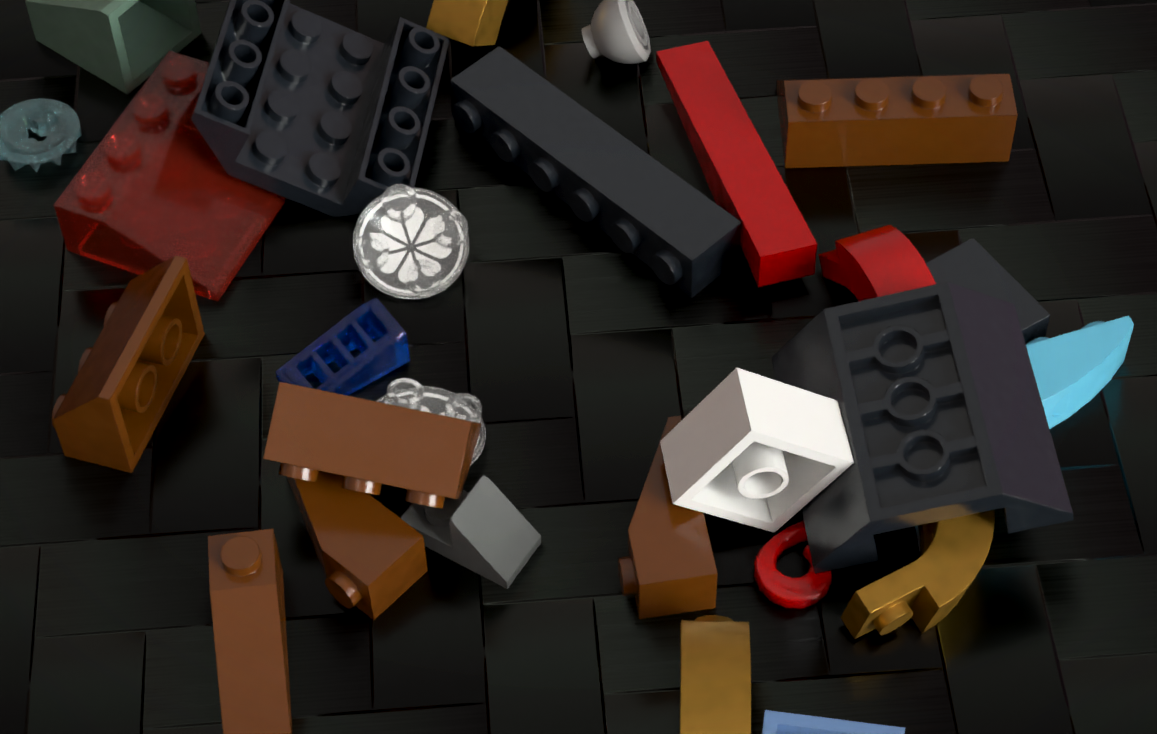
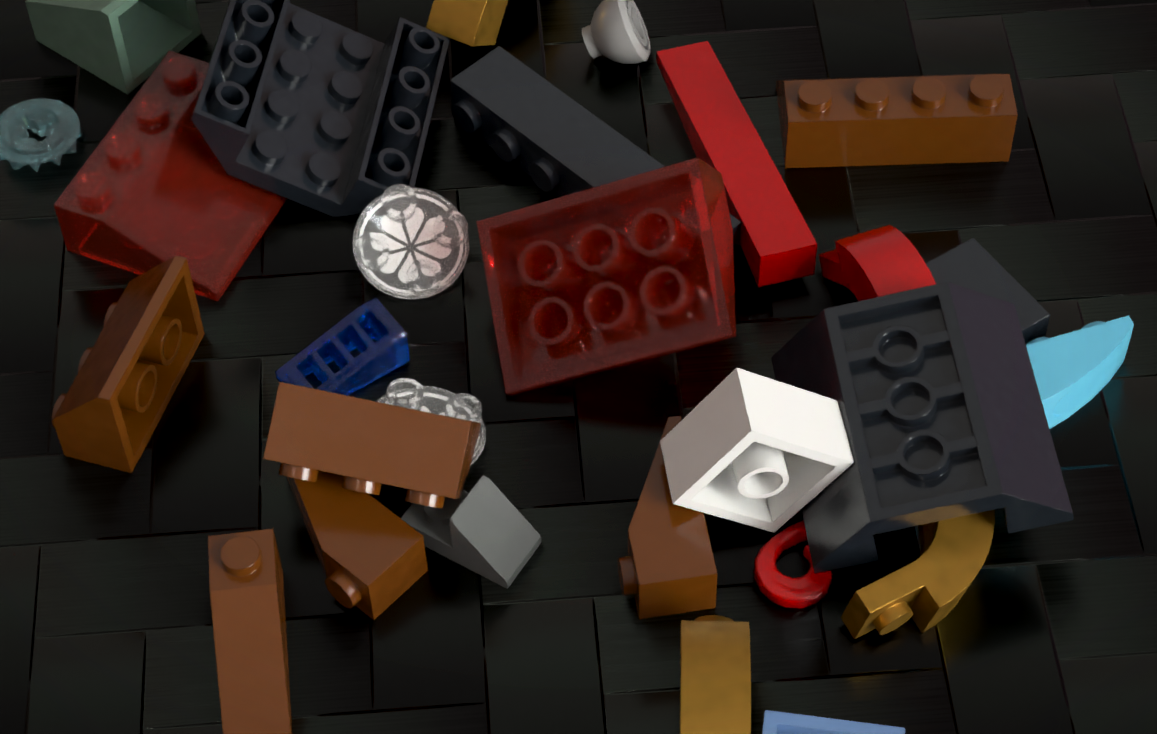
(611, 275): none -> clear red slope

